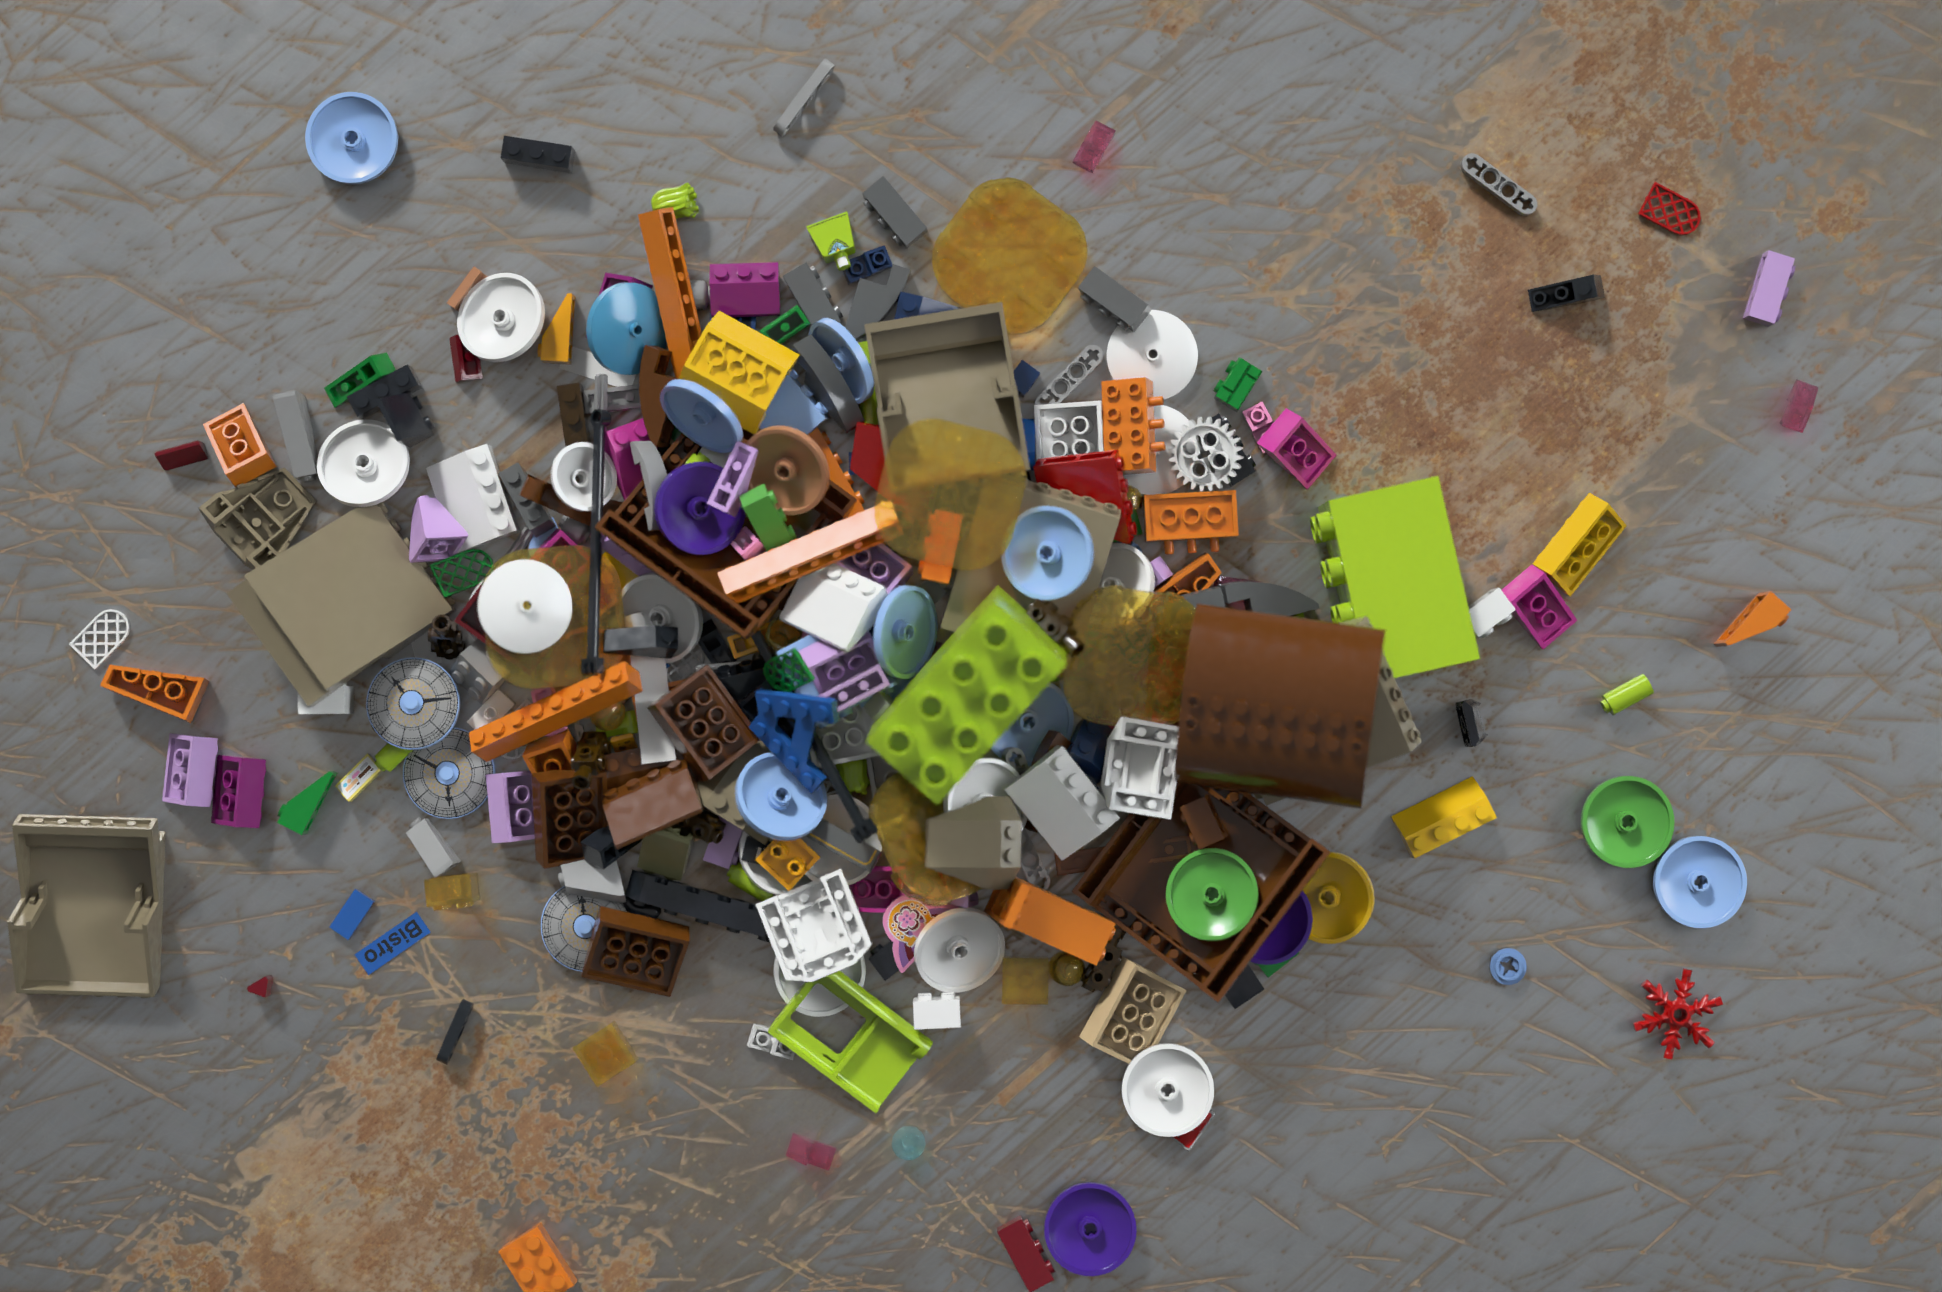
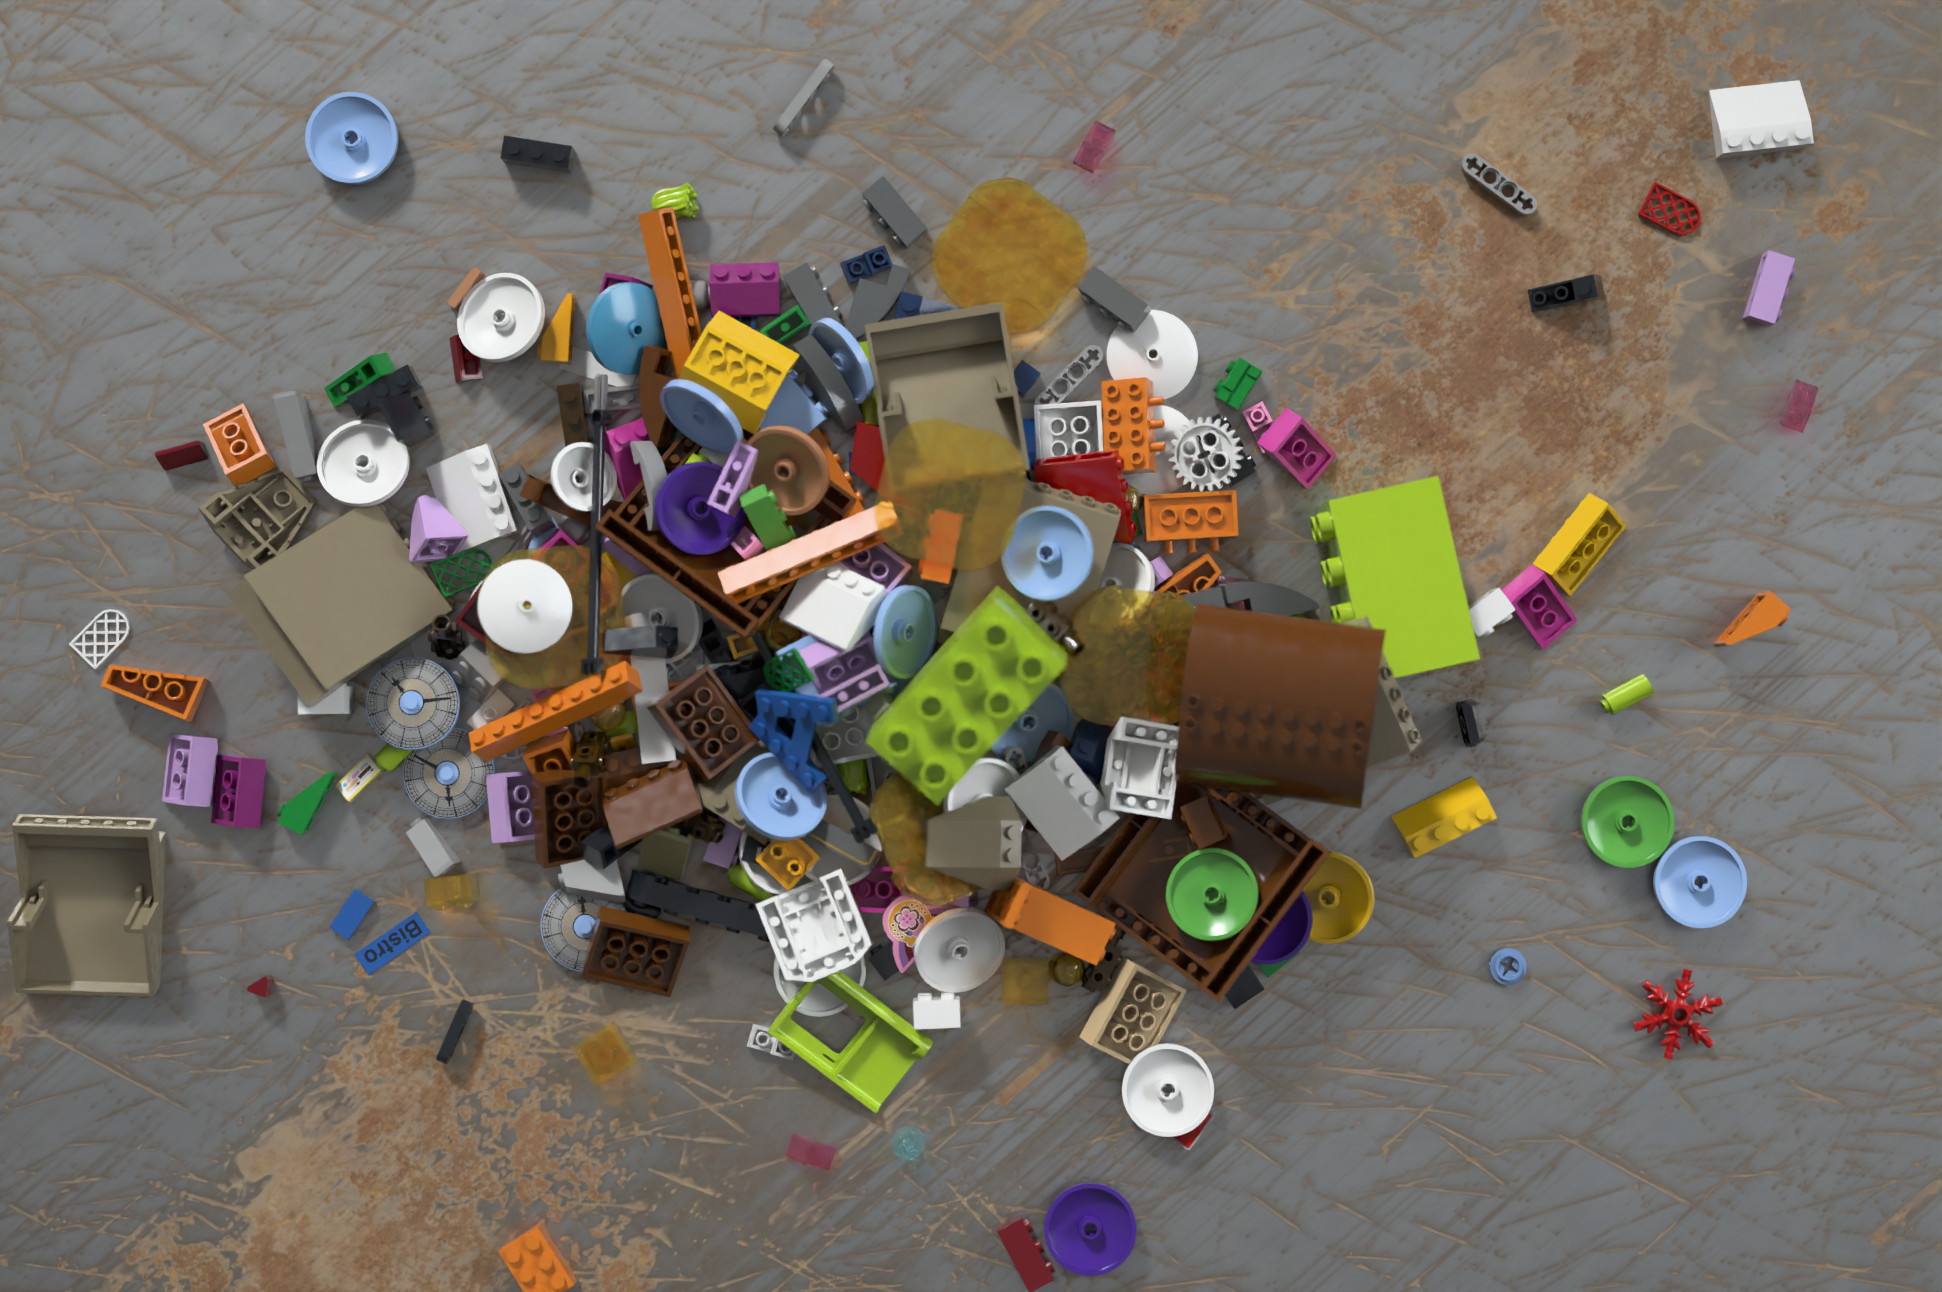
(834, 239): lime torso -> none
(1760, 119): none -> white slope

